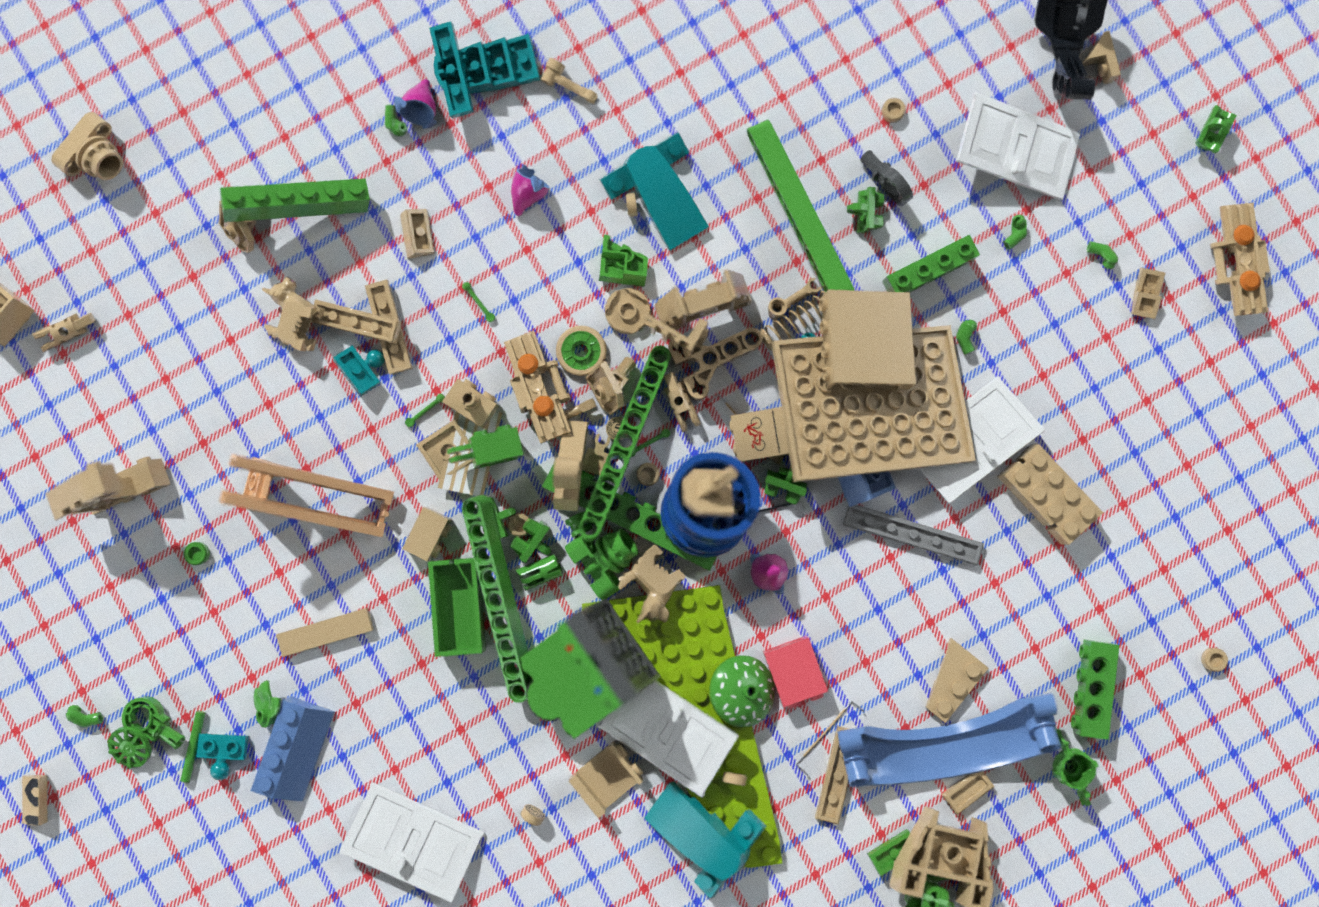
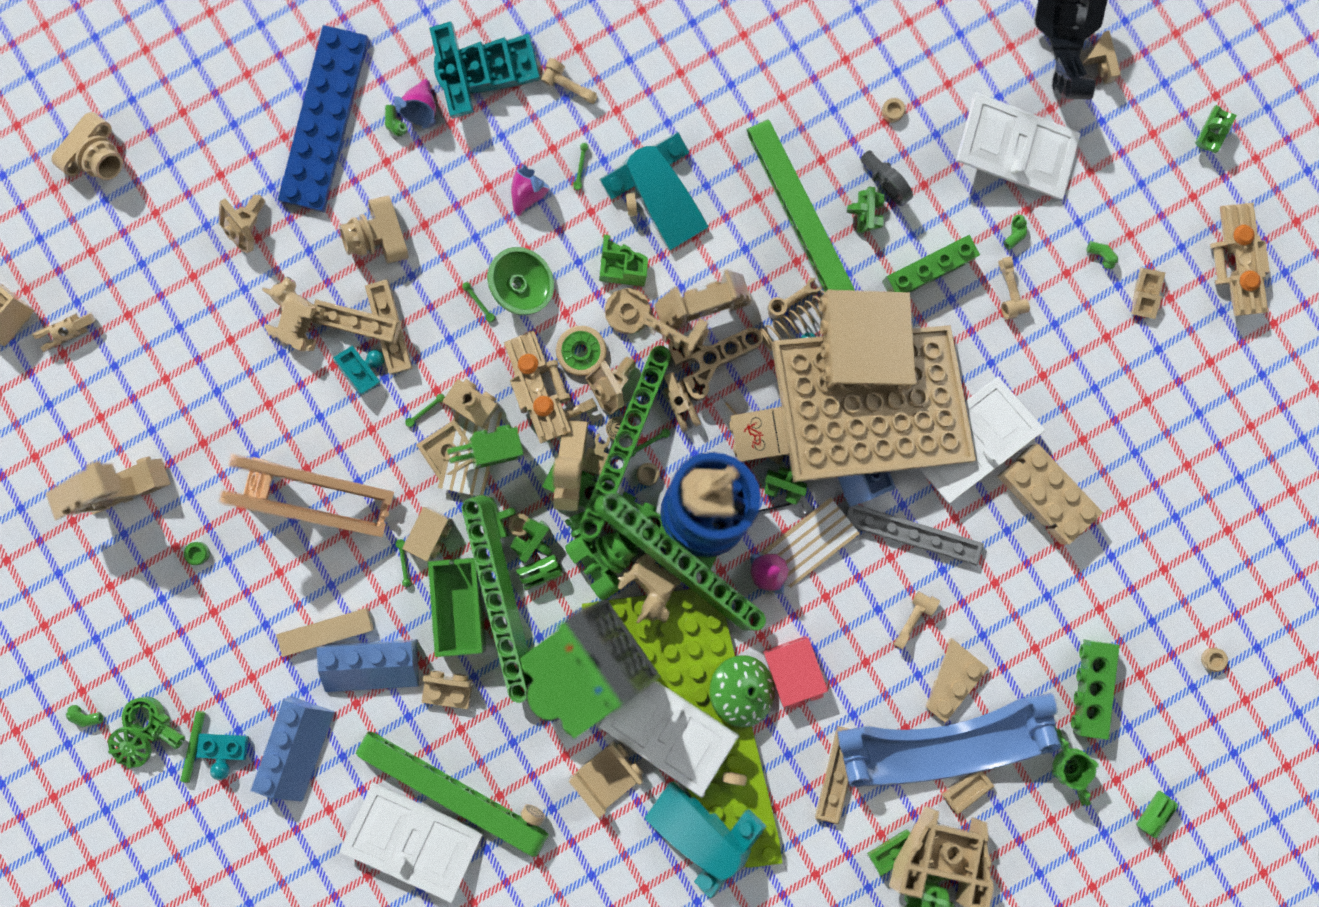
(34, 800): tan slope -> none
(266, 705): bright green plate -> none
(294, 200): bright green brick -> none
(323, 118): none -> blue plate
(368, 665): none -> medium blue slope
(382, 230): none -> tan beam
(399, 544): none -> bright green hinge
(416, 233): tan slope -> none
(447, 690): none -> tan bracket
(451, 793): none -> bright green beam
(530, 275): none -> bright green dish
(577, 184): none -> bright green hinge
(670, 561): none -> bright green beam
(813, 540): none -> sticker
(824, 733): tan piece -> none
(923, 604): none -> tan brick
(964, 334): bright green arm -> none
(1015, 306): none -> tan brick
(1157, 814): none -> bright green arm

